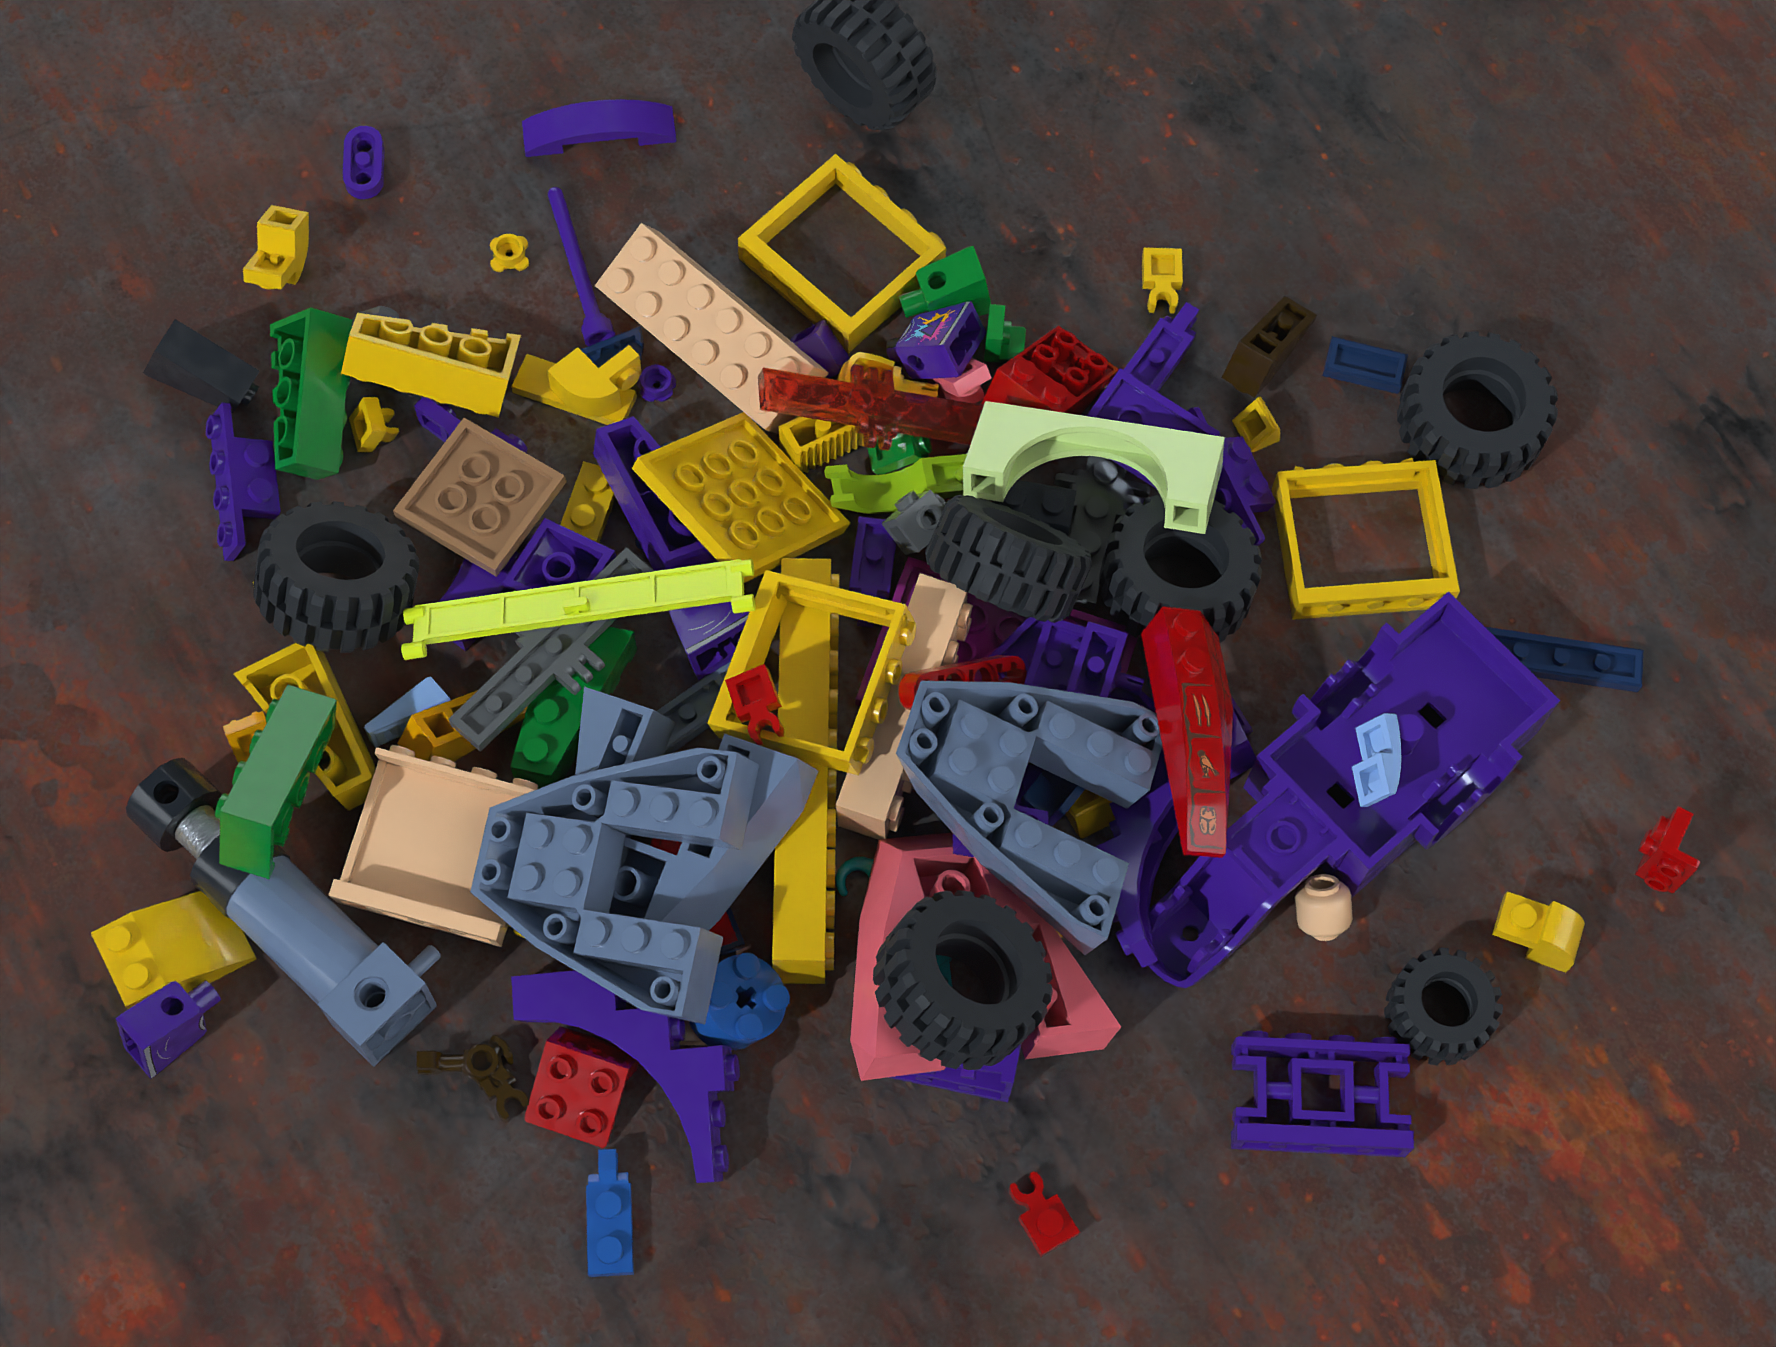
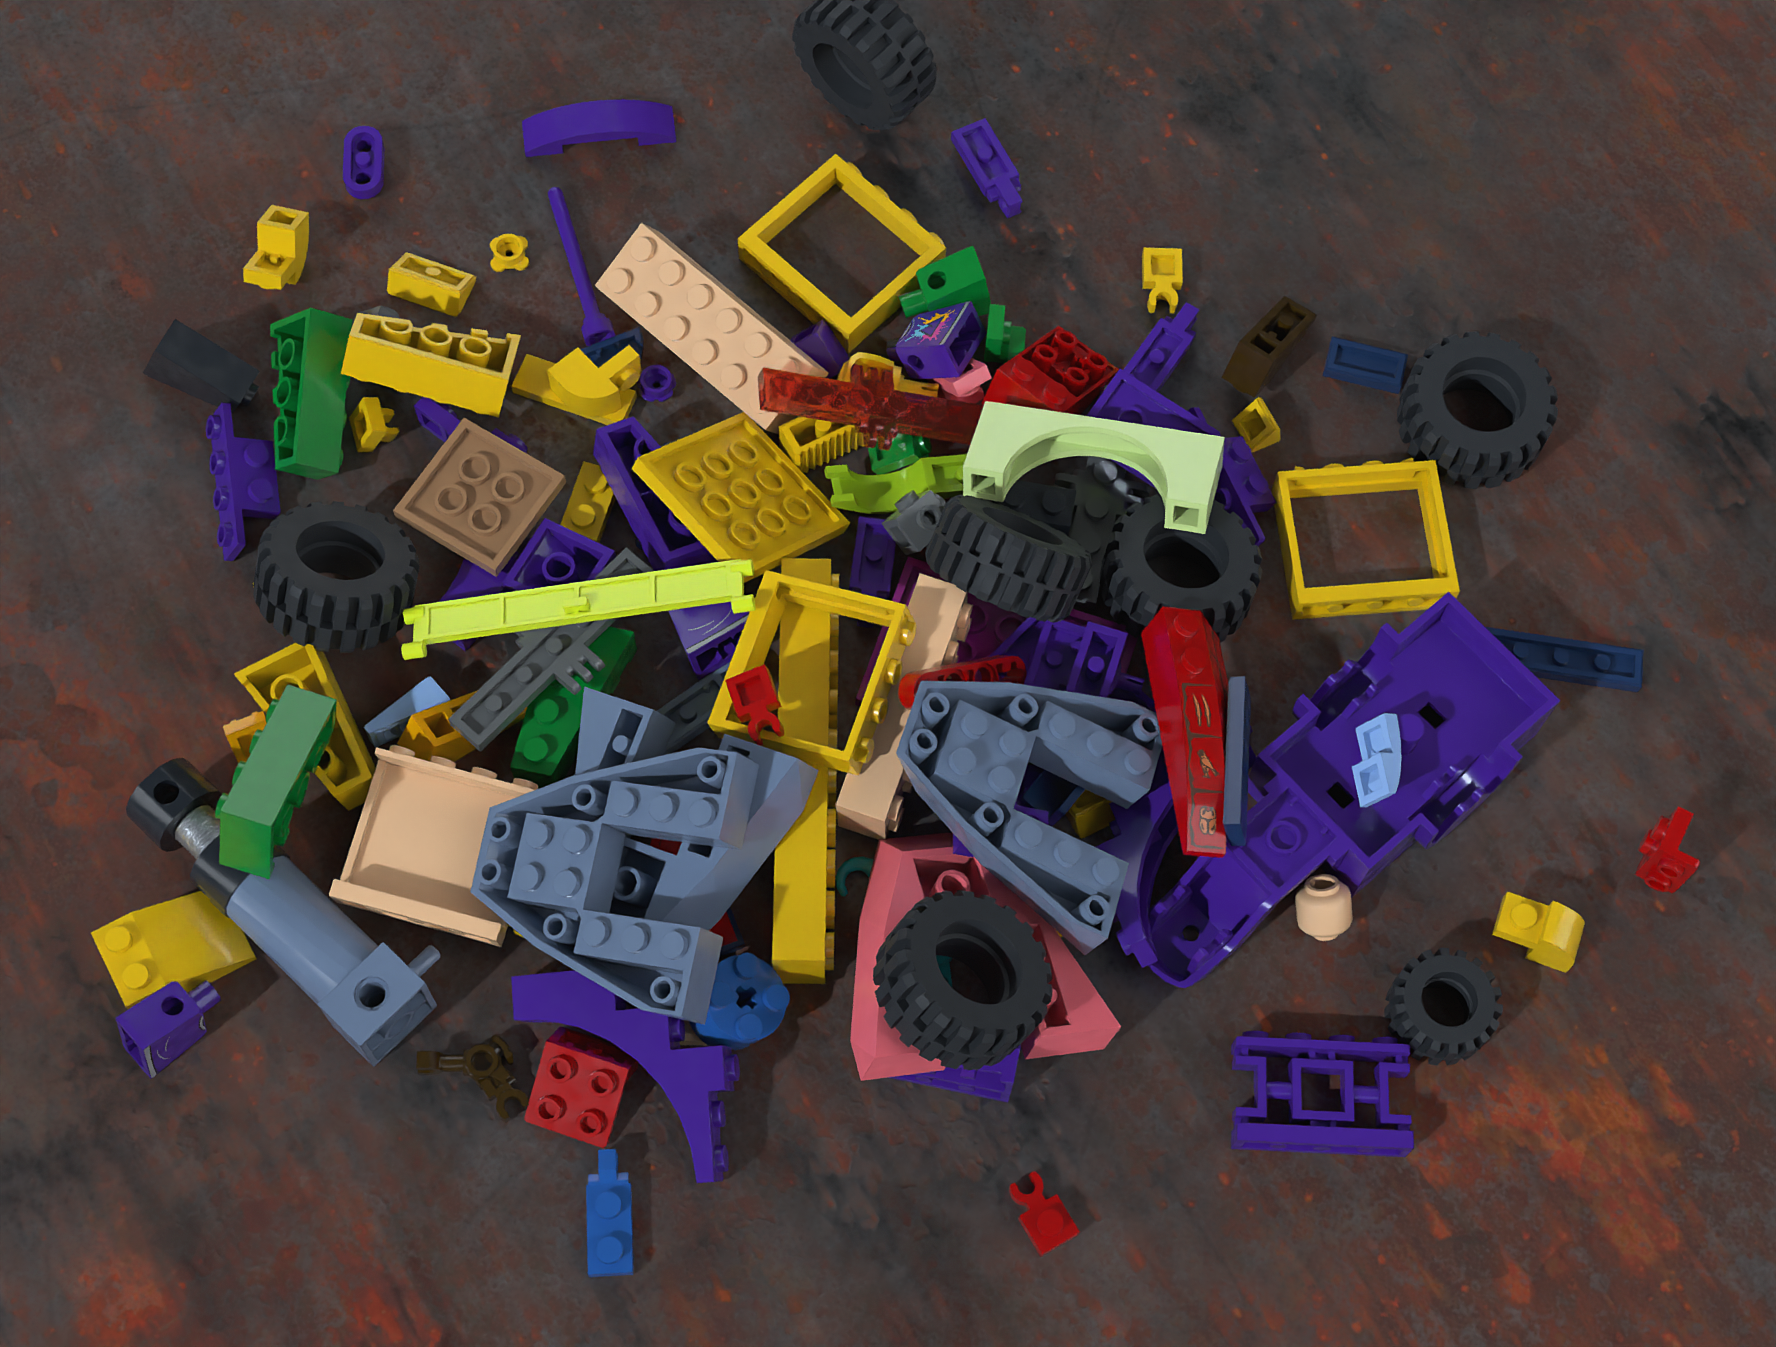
(430, 284): none -> yellow slope
(989, 165): none -> dark purple hinge
(1237, 761): none -> dark blue tile

